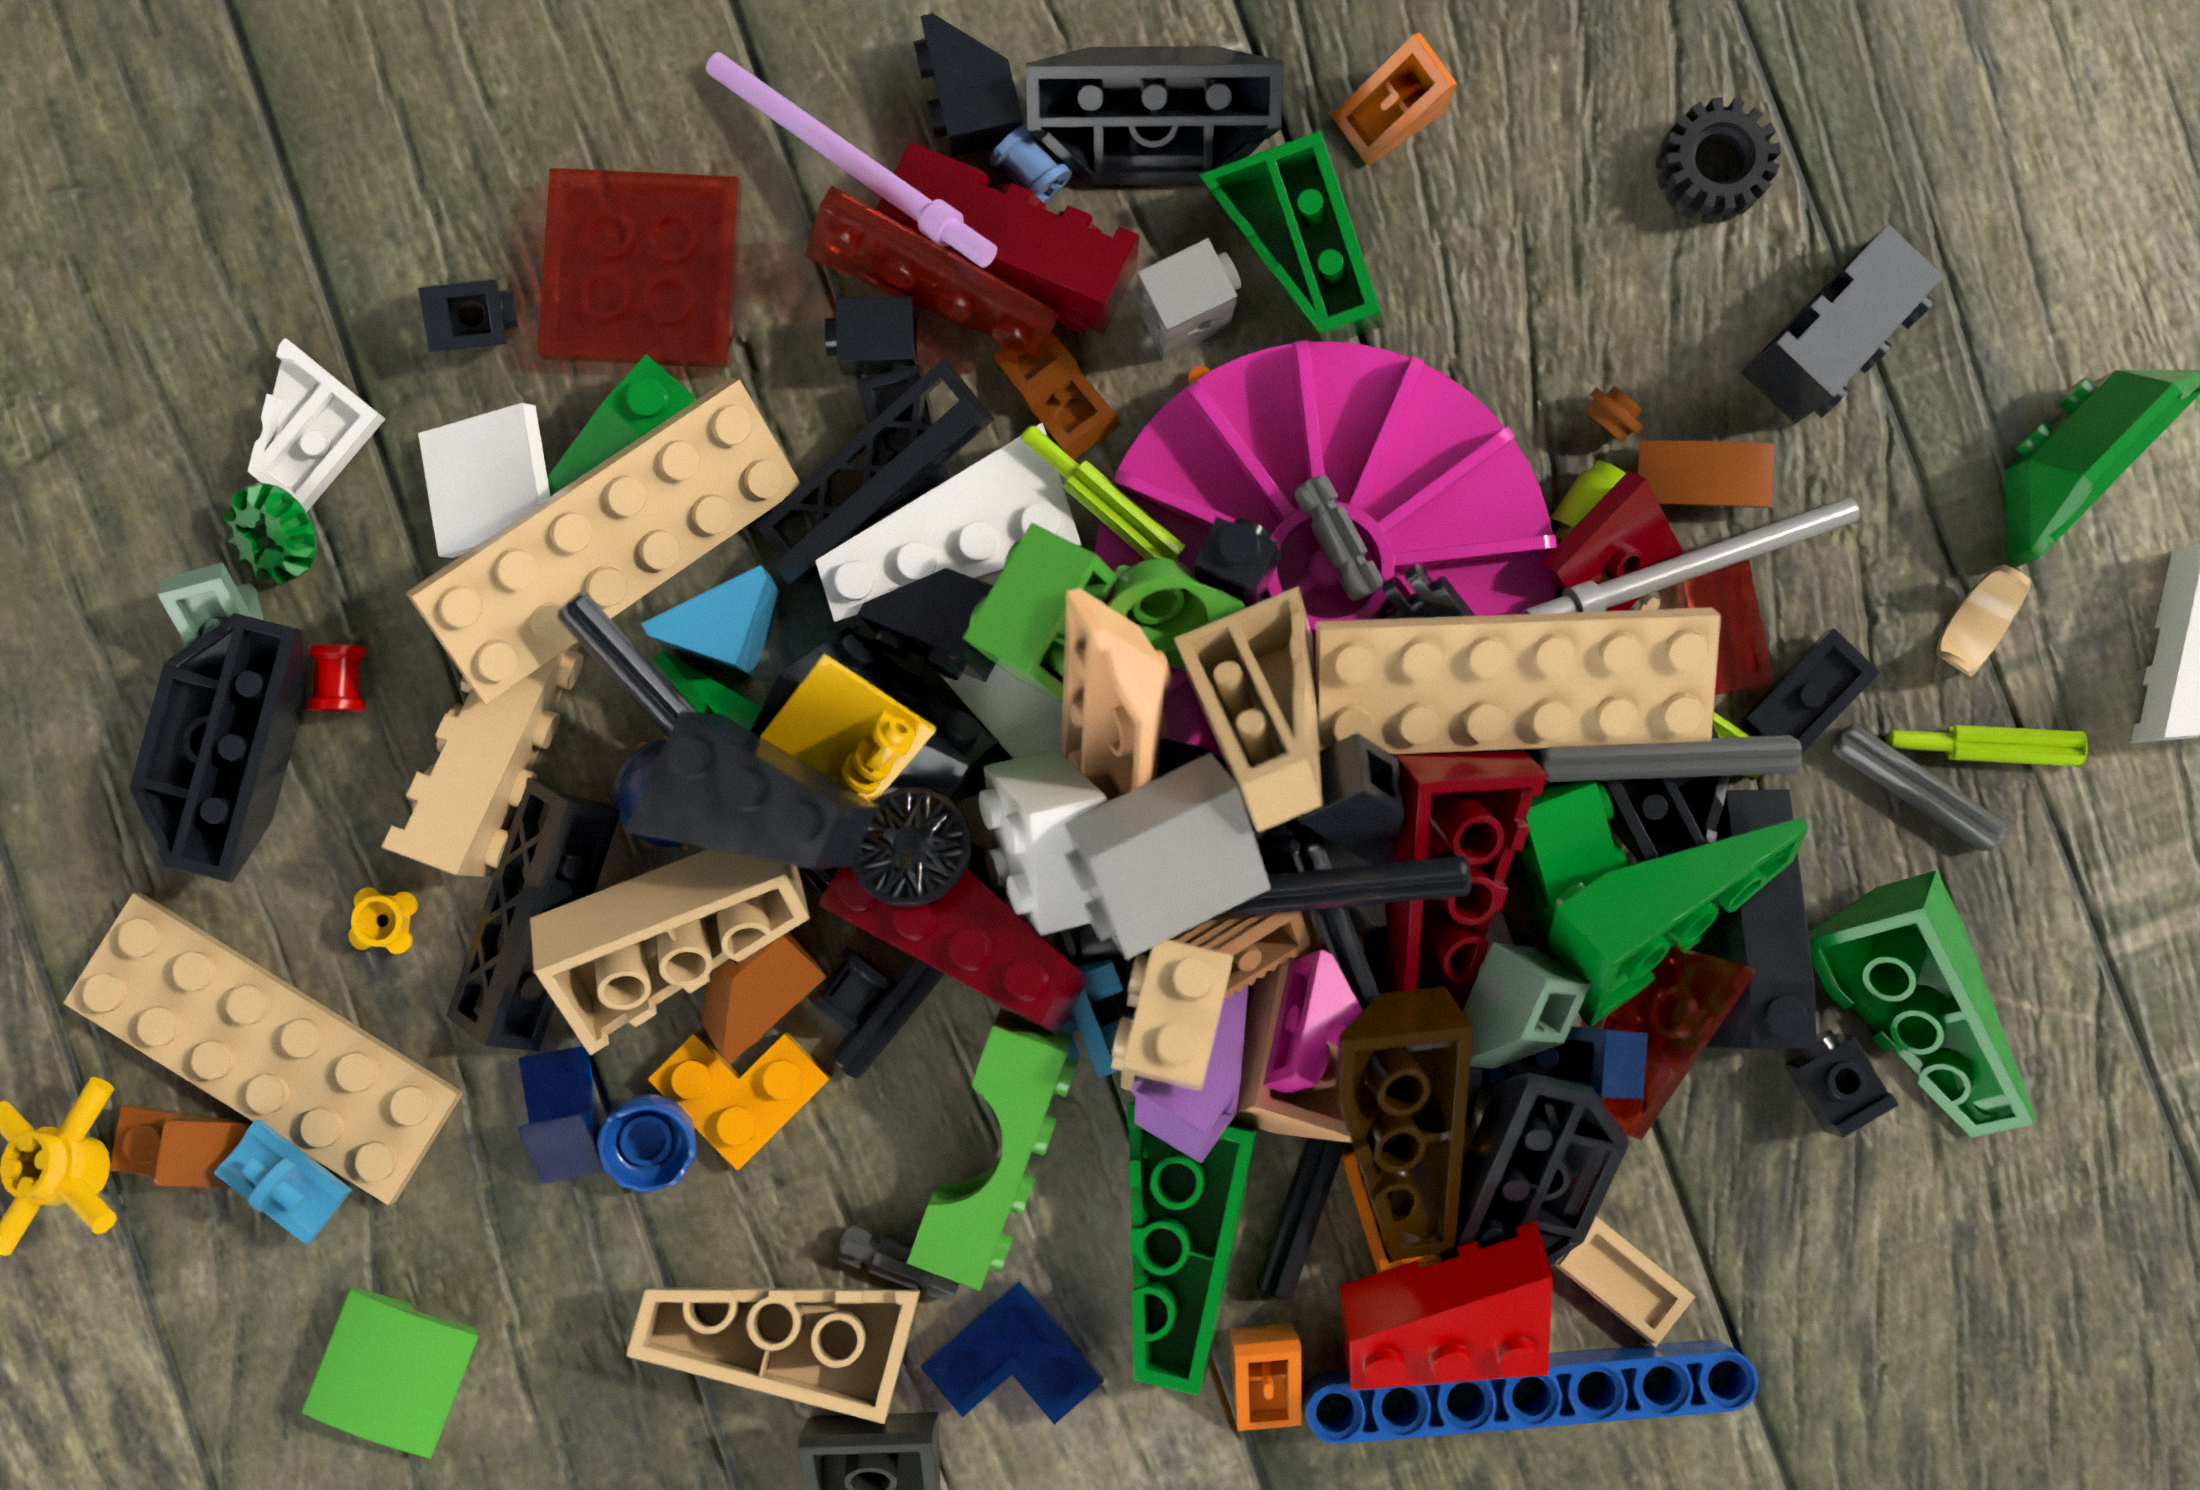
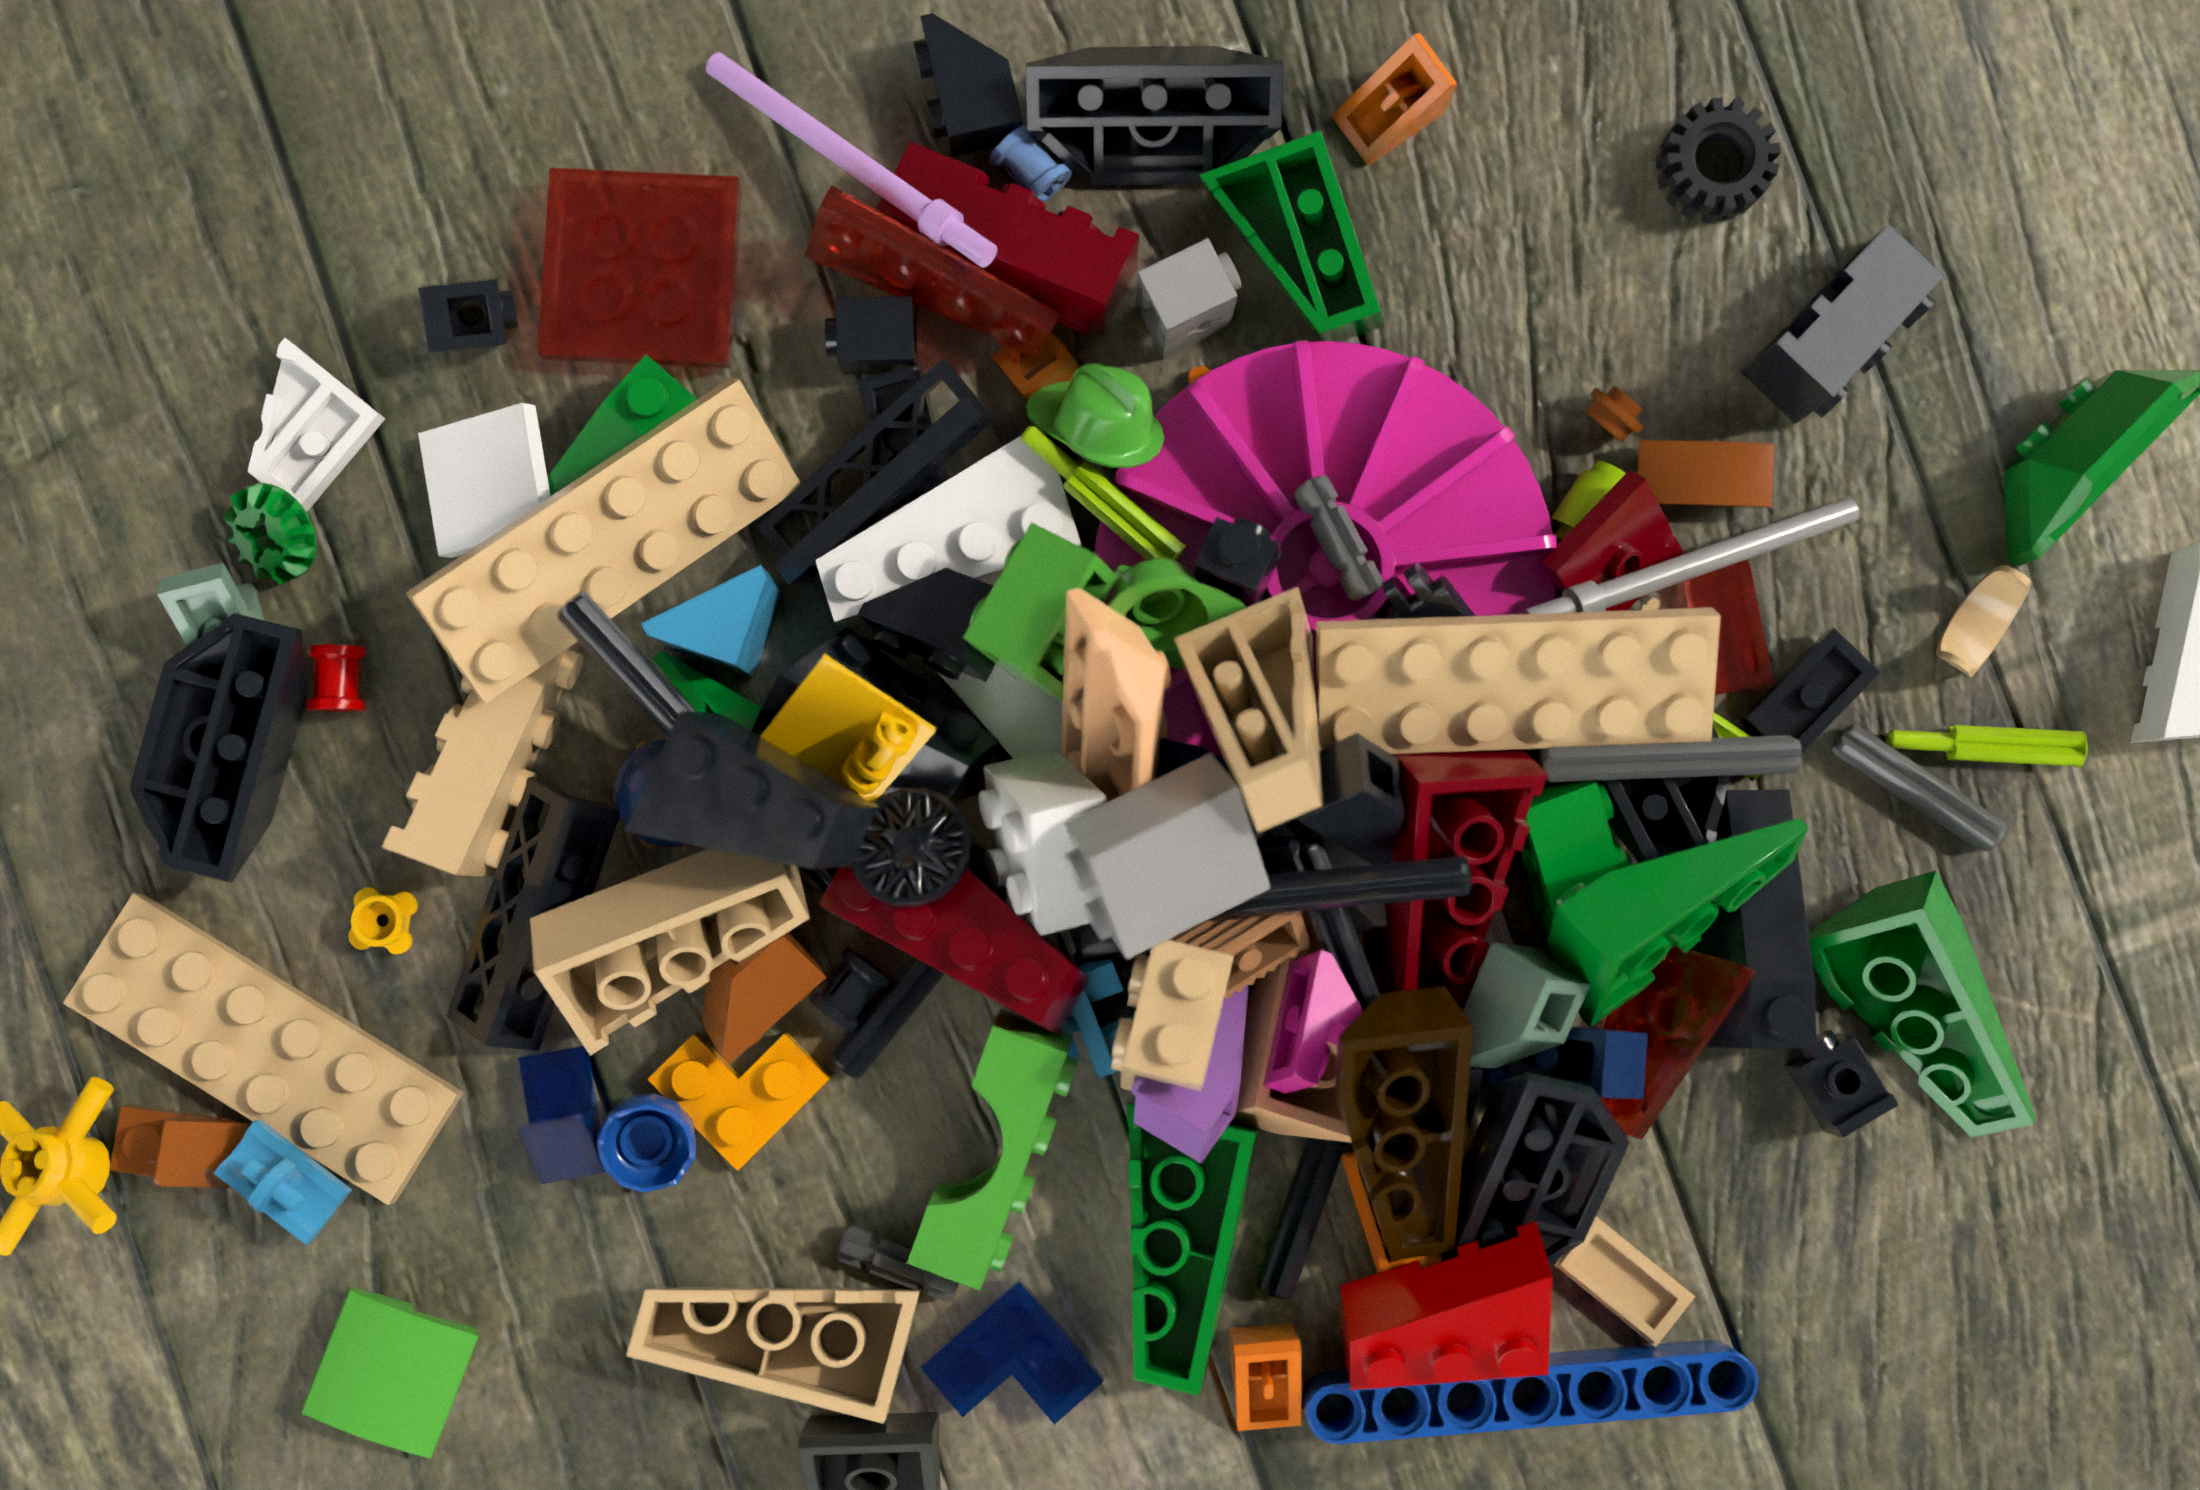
(1100, 416): none -> bright green piece

